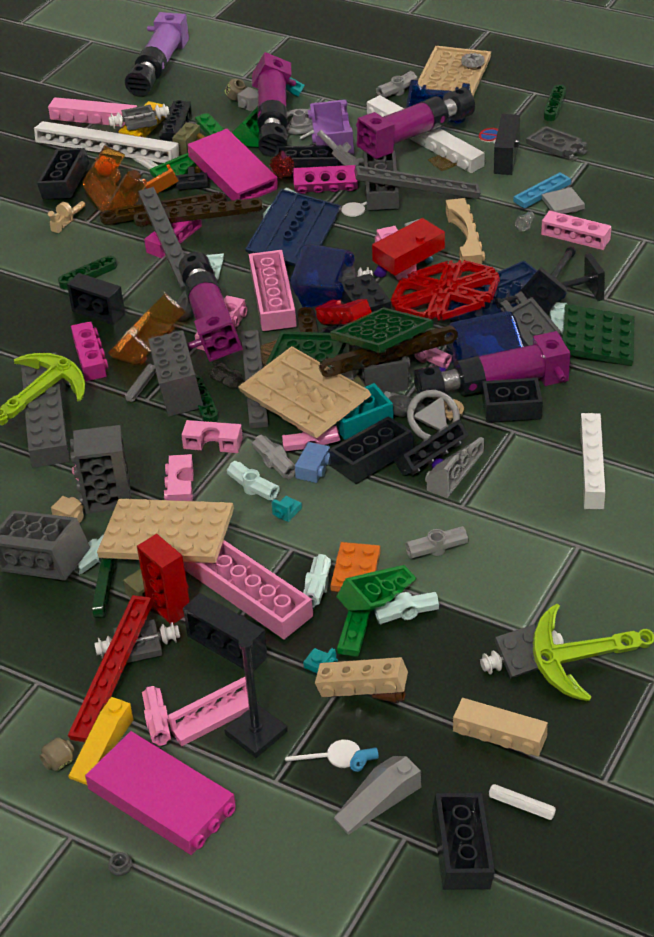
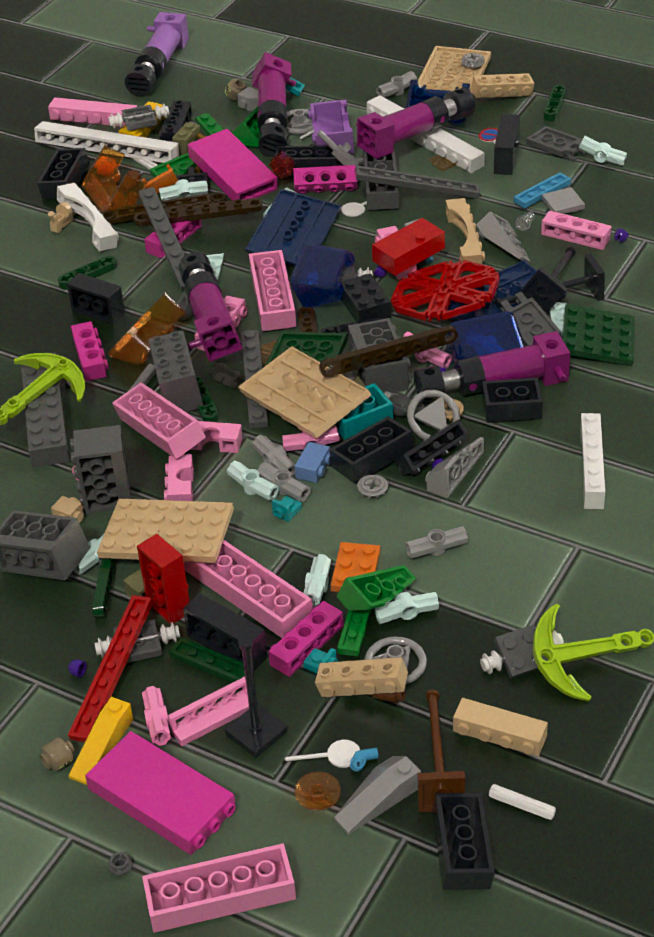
(77, 668): none -> dark purple hinge
(103, 235): none -> white arch
(159, 420): none -> bright pink brick
(183, 189): none -> light aqua piece
(207, 660): none -> dark green plate
(219, 887): none -> bright pink brick
(284, 480): none -> light grey piece
(308, 634): none -> dark pink brick
(317, 790): none -> clear orange dish
(336, 313): red arch -> none
(368, 481): none -> light grey gear
(381, 329): dark green plate -> none
(397, 651): none -> light grey piece
(439, 780): none -> reddish brown tile
(501, 233): none -> light grey wedge
(502, 85): none -> tan brick
(609, 154): none -> light aqua piece
(621, 235): none -> dark purple hinge

